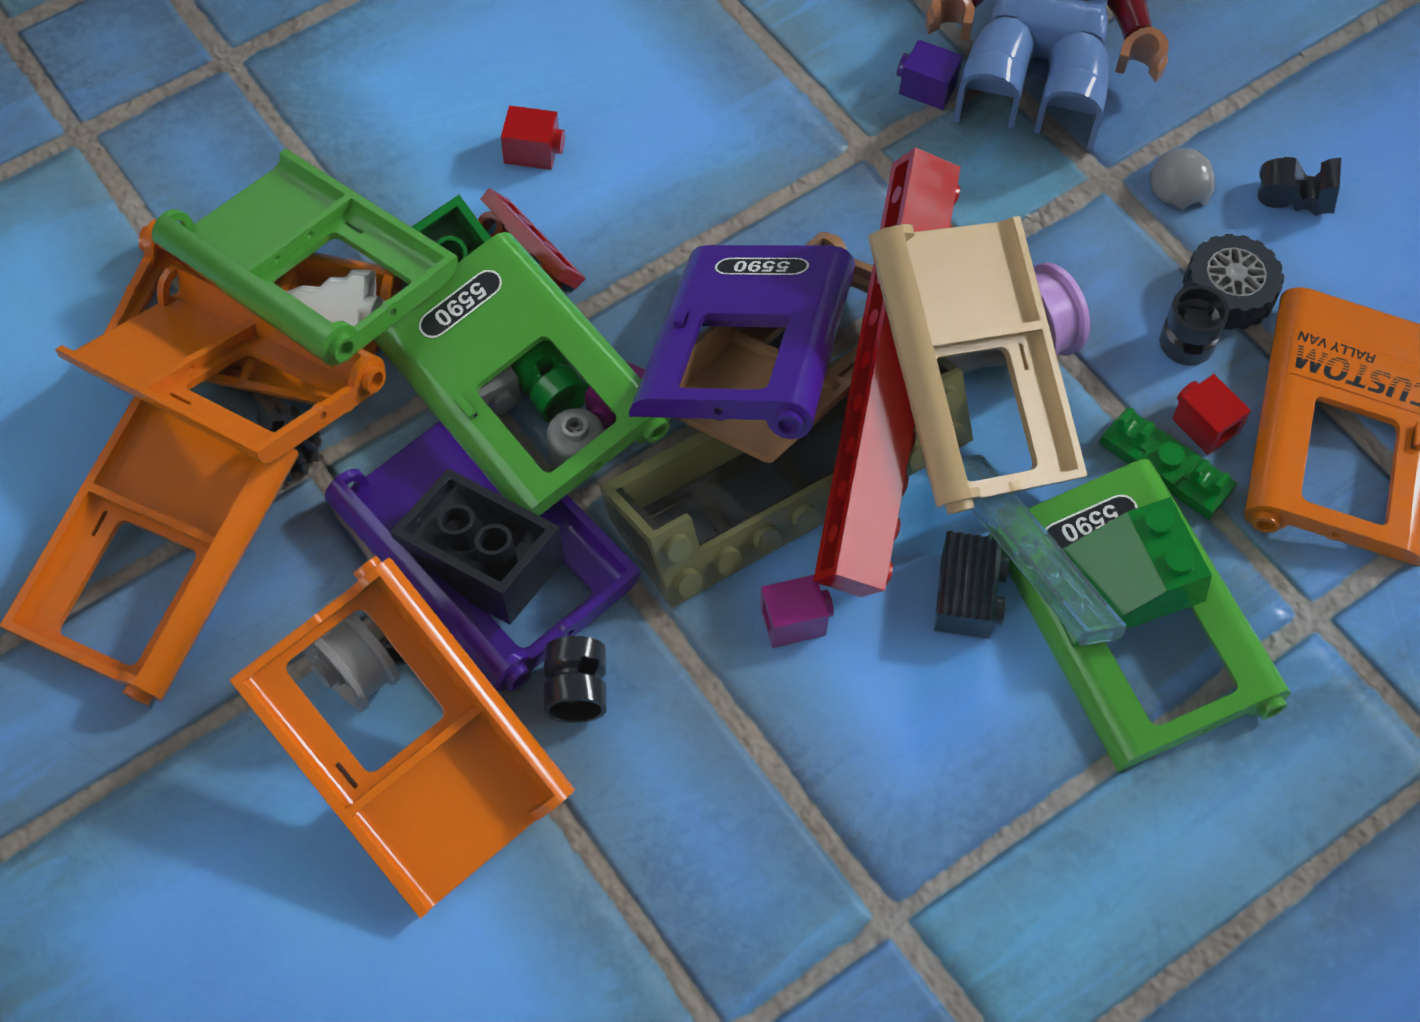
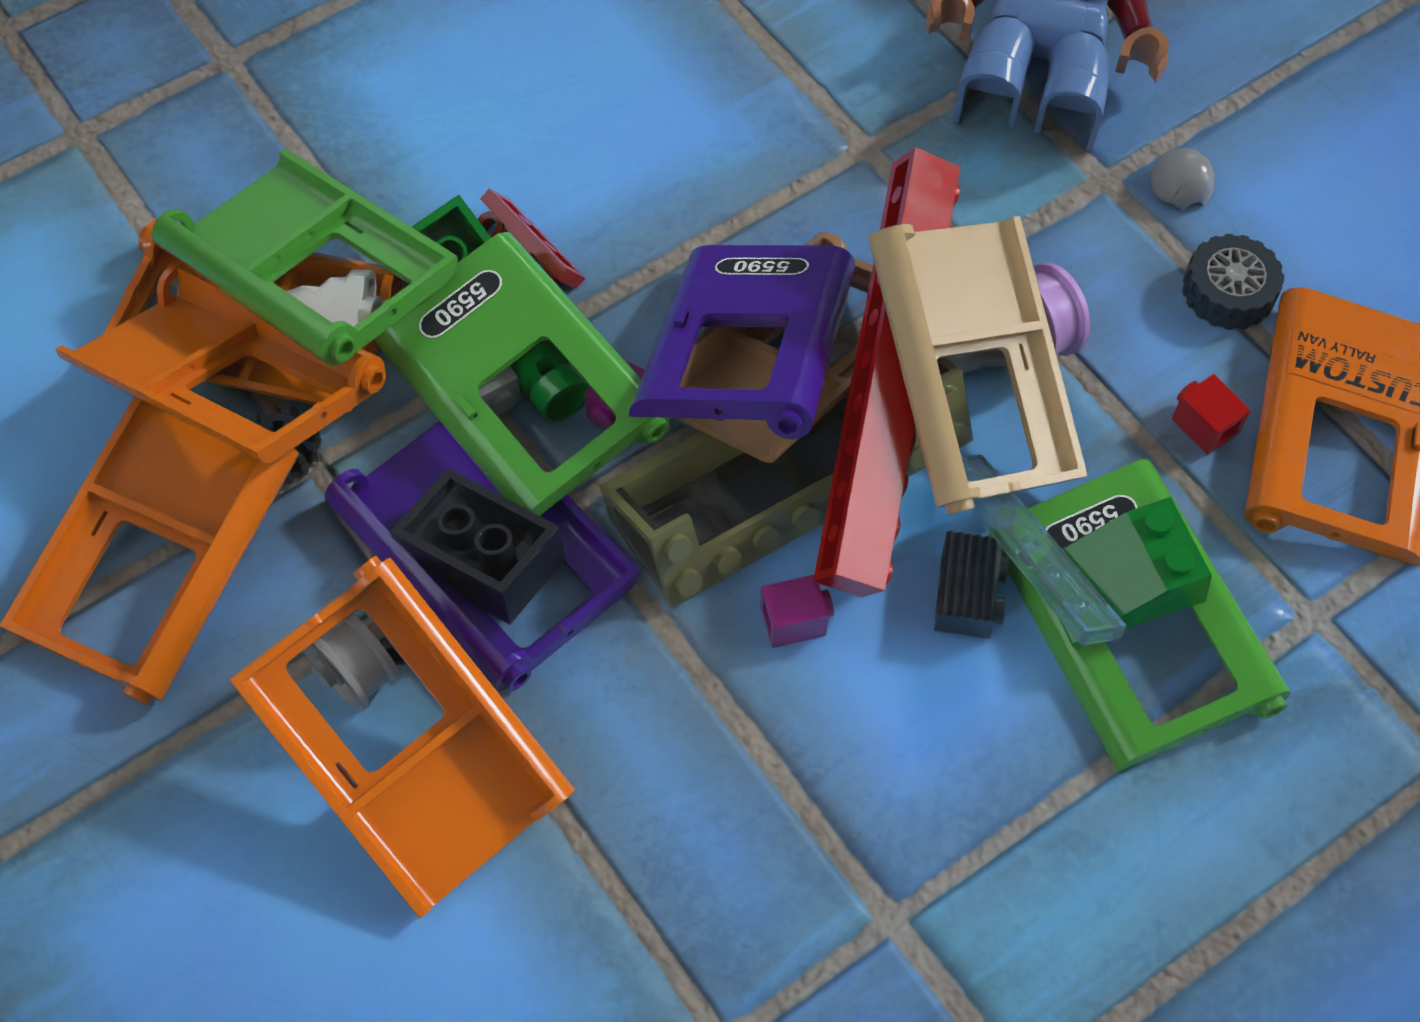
(531, 137): red brick -> none
(570, 433): light grey head -> none
(575, 679): black wheel -> none
(929, 74): dark purple brick -> none
(1180, 468): green plate -> none
(1194, 325): black wheel -> none
(1287, 184): black leg -> none

